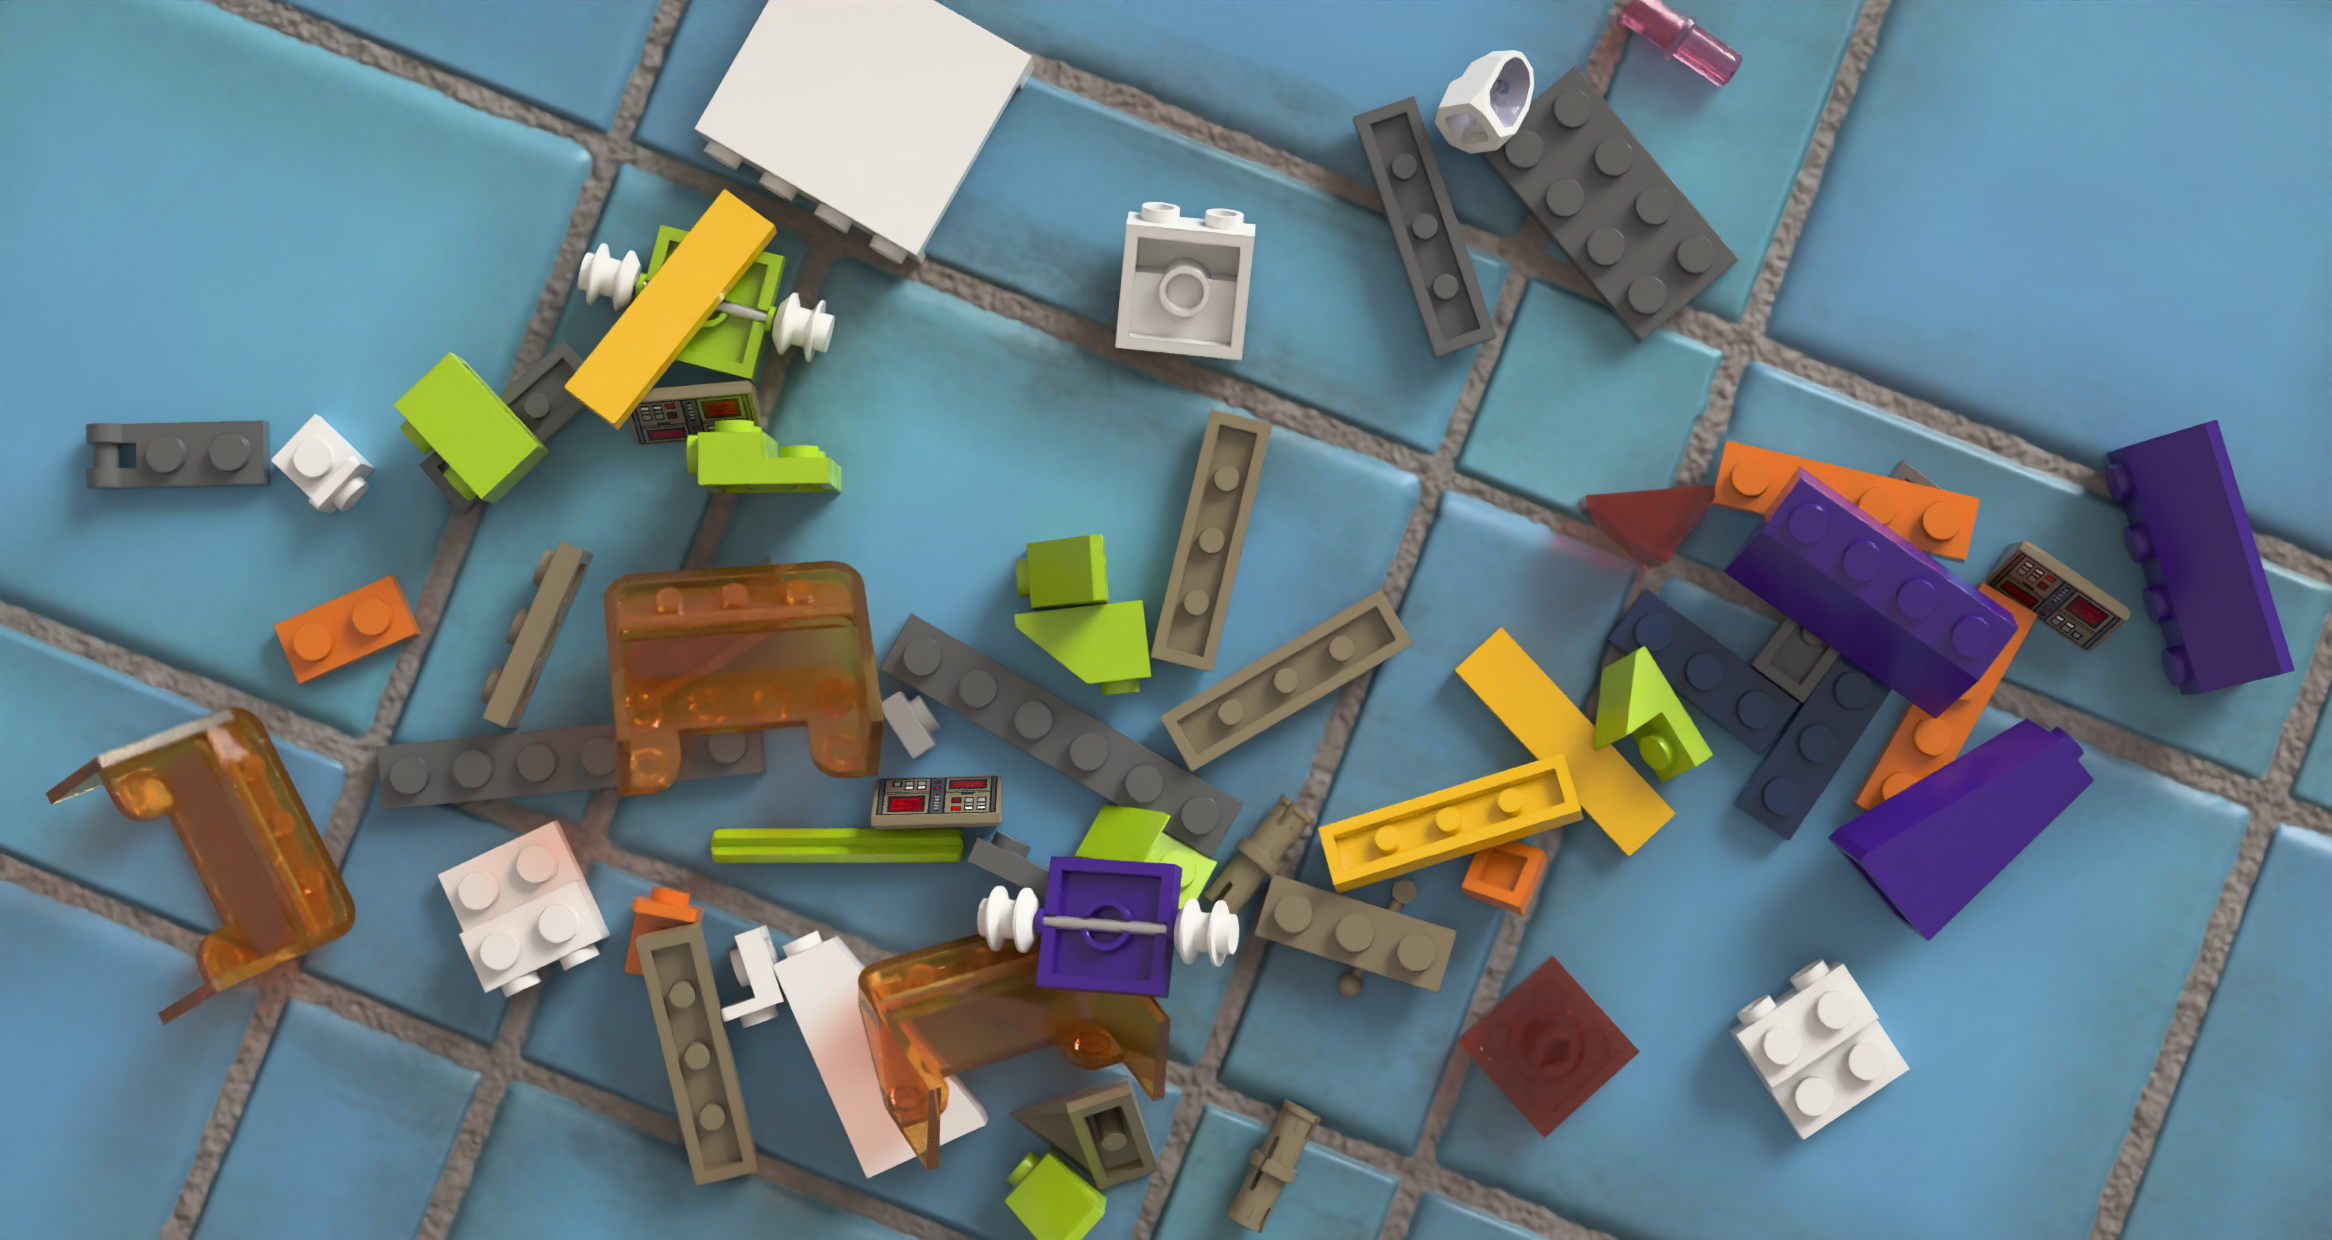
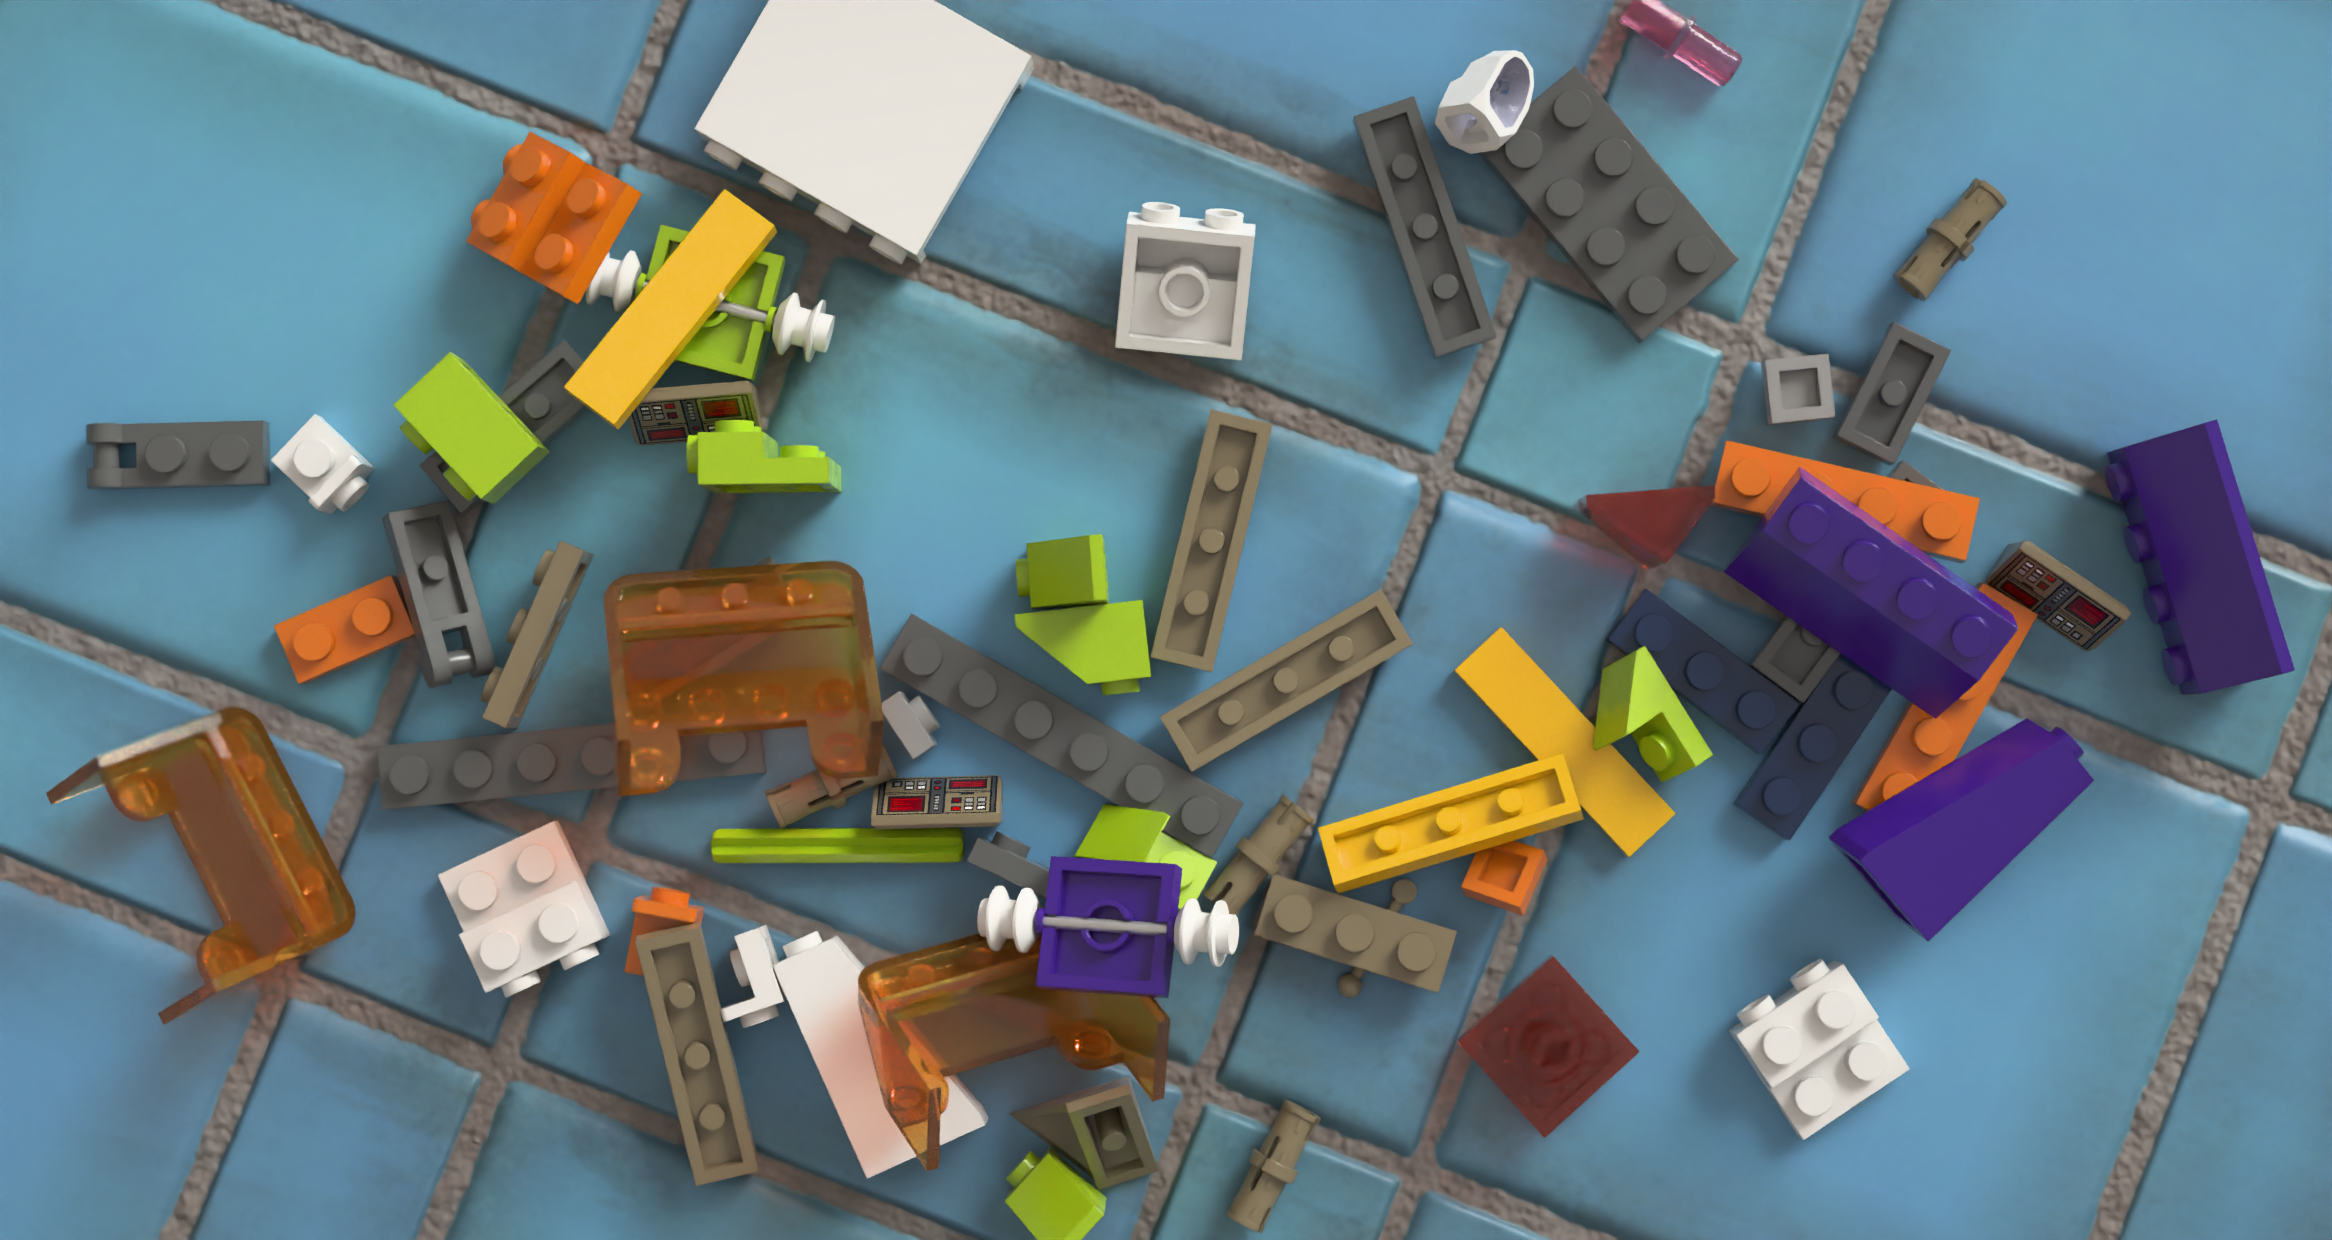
(438, 592): none -> dark grey plate
(552, 216): none -> orange plate
(818, 791): none -> dark tan pin
(1798, 389): none -> light grey plate
(1892, 394): none -> dark grey plate
(1950, 239): none -> dark tan pin

